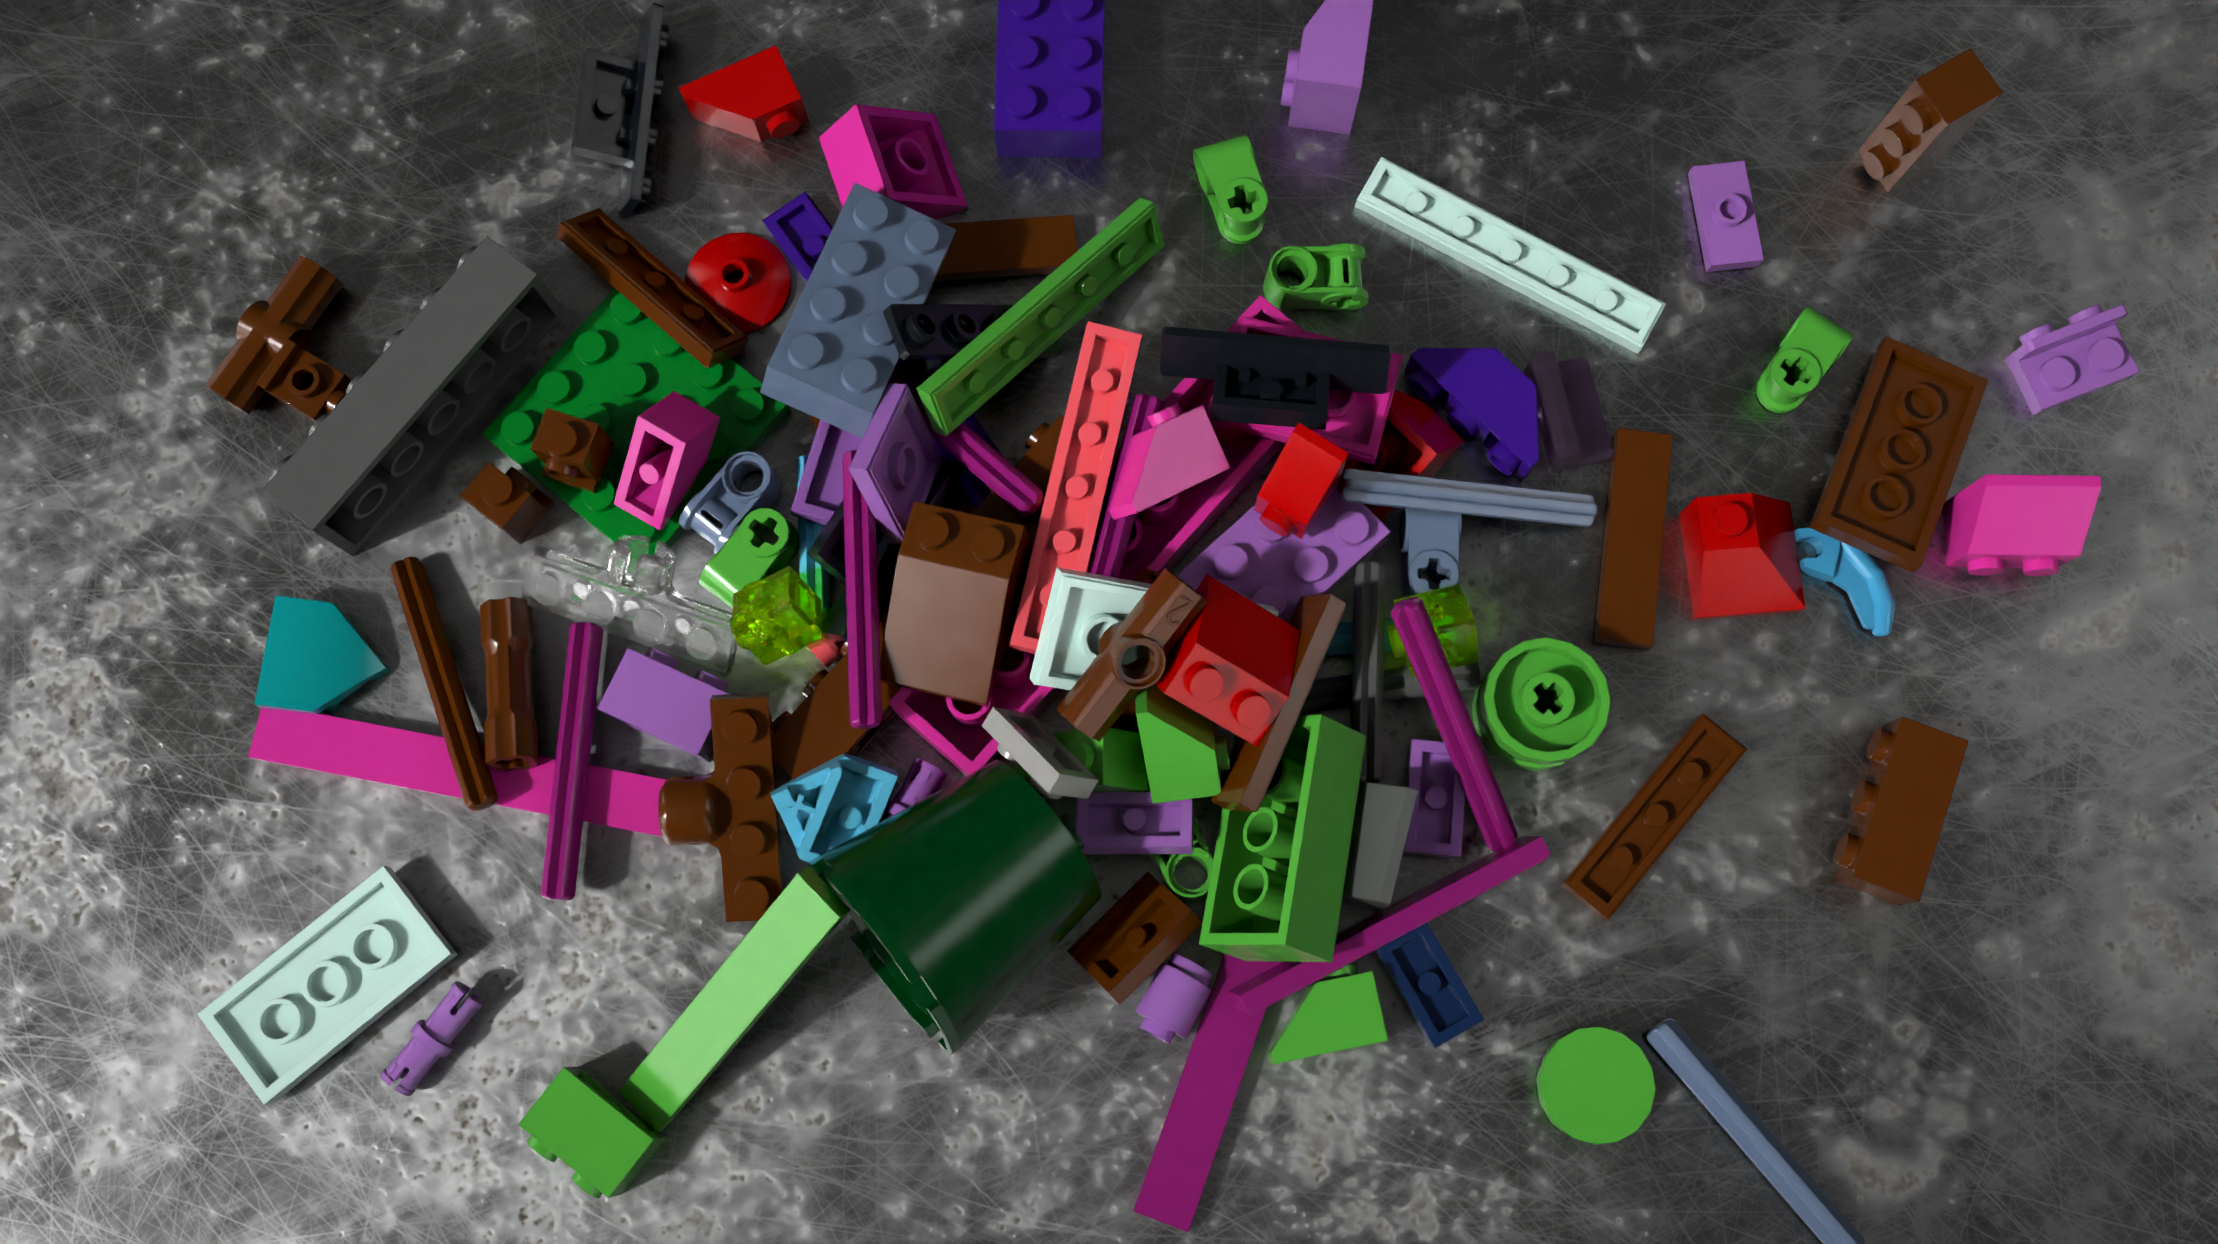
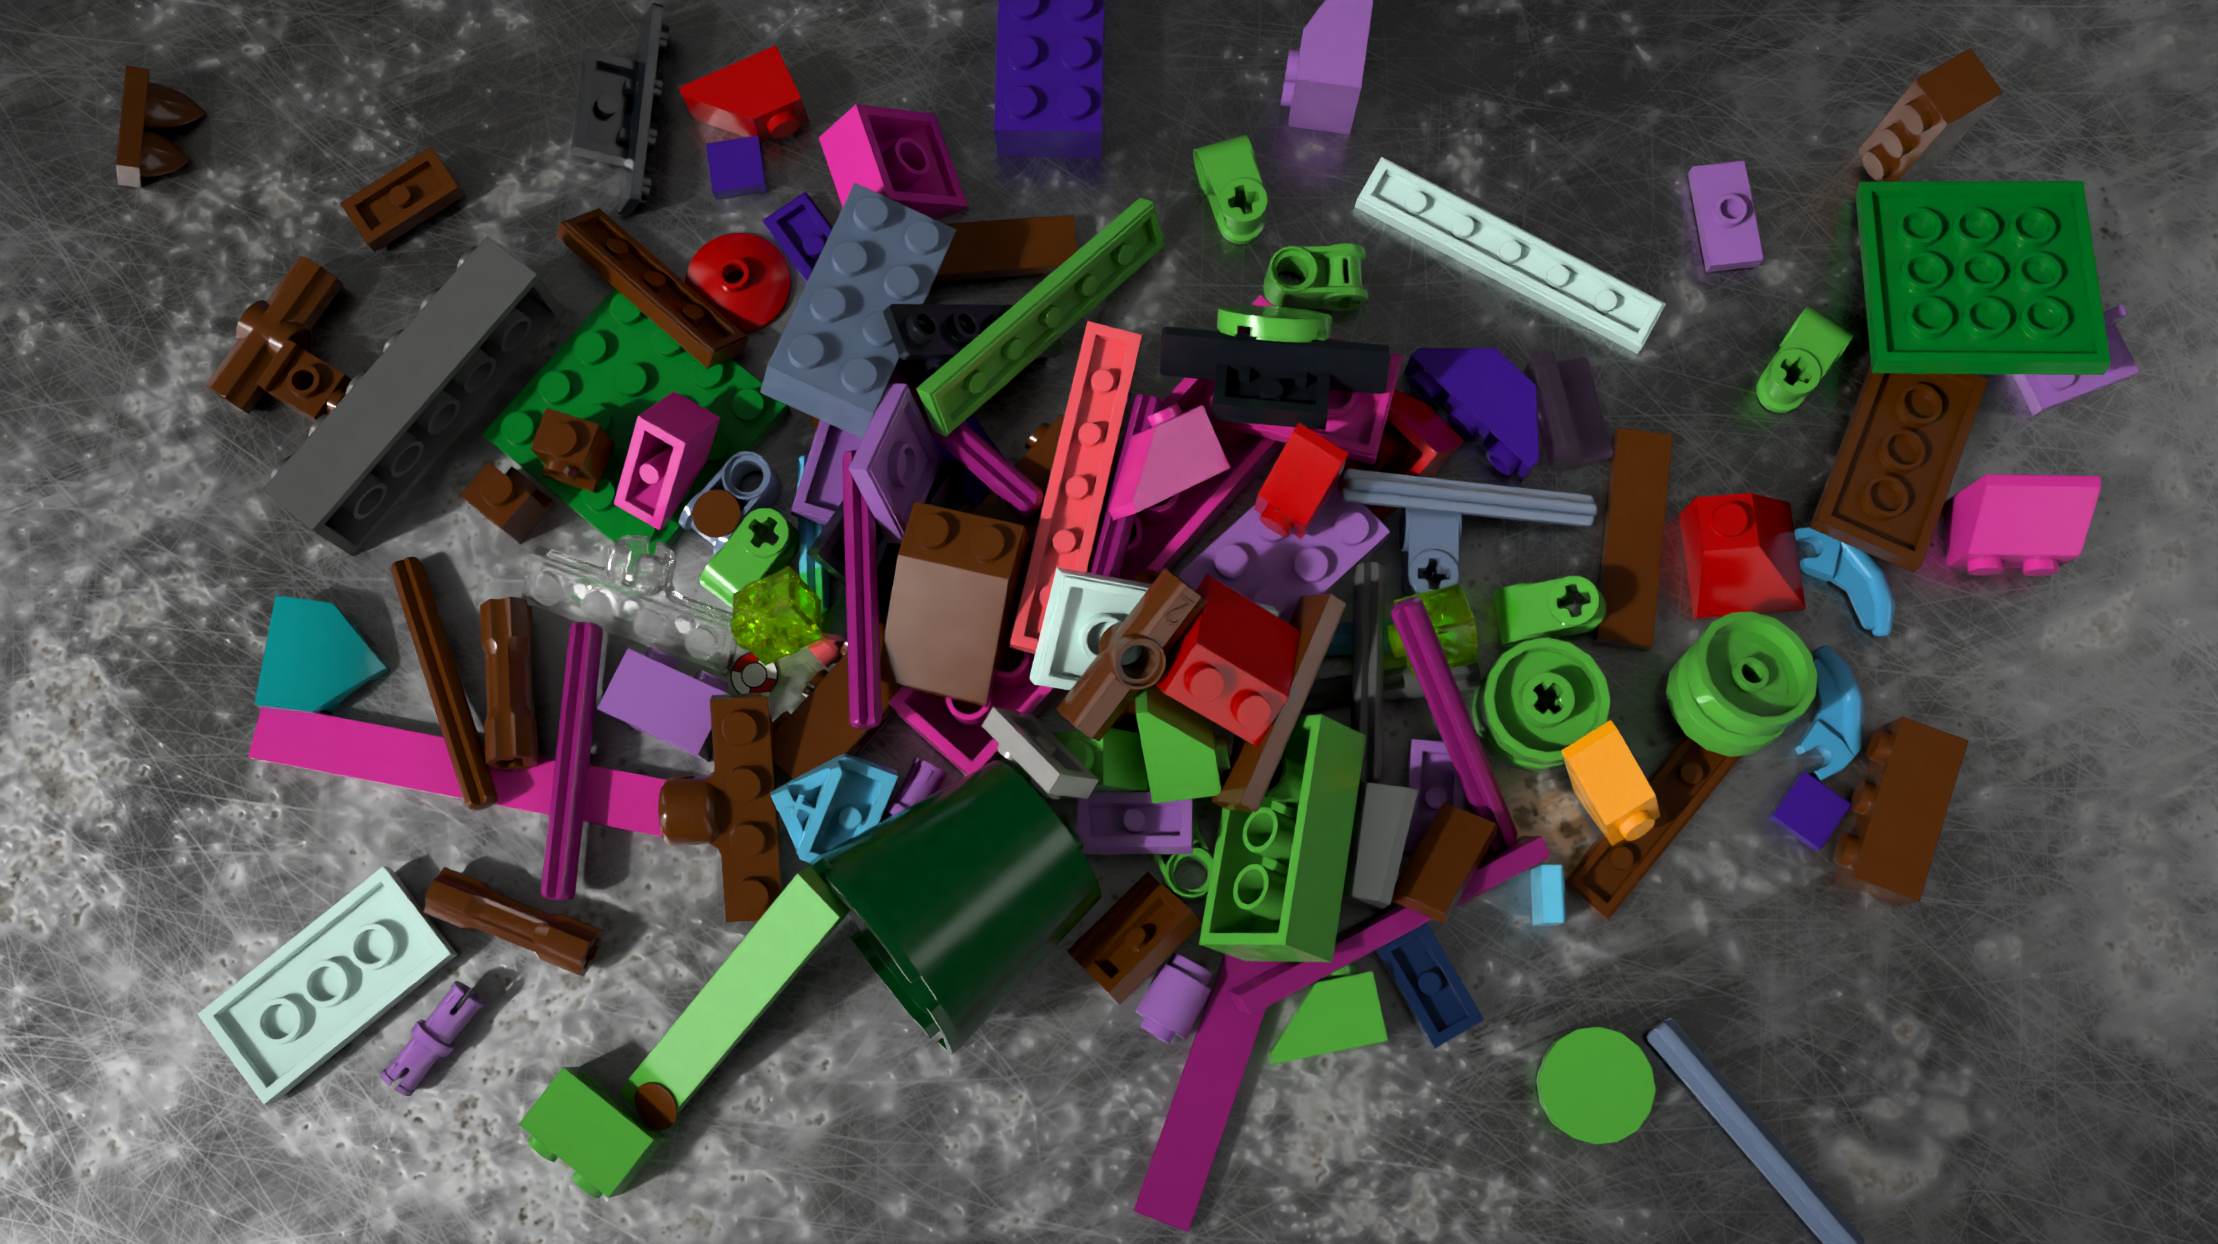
(152, 106): none -> reddish brown tile
(402, 199): none -> reddish brown plate
(477, 906): none -> reddish brown axle
(656, 1106): none -> reddish brown sticker
(716, 513): none -> reddish brown sticker
(736, 167): none -> dark purple tile
(752, 676): none -> sticker
(1274, 323): none -> bright green tile
(1444, 862): none -> reddish brown tile
(1539, 610): none -> bright green piece
(1548, 895): none -> medium azure tile
(1611, 784): none -> light orange slope
(1741, 684): none -> bright green wheel
(1809, 811): none -> dark purple tile
(1840, 715): none -> dark azure piece
(1980, 278): none -> green plate

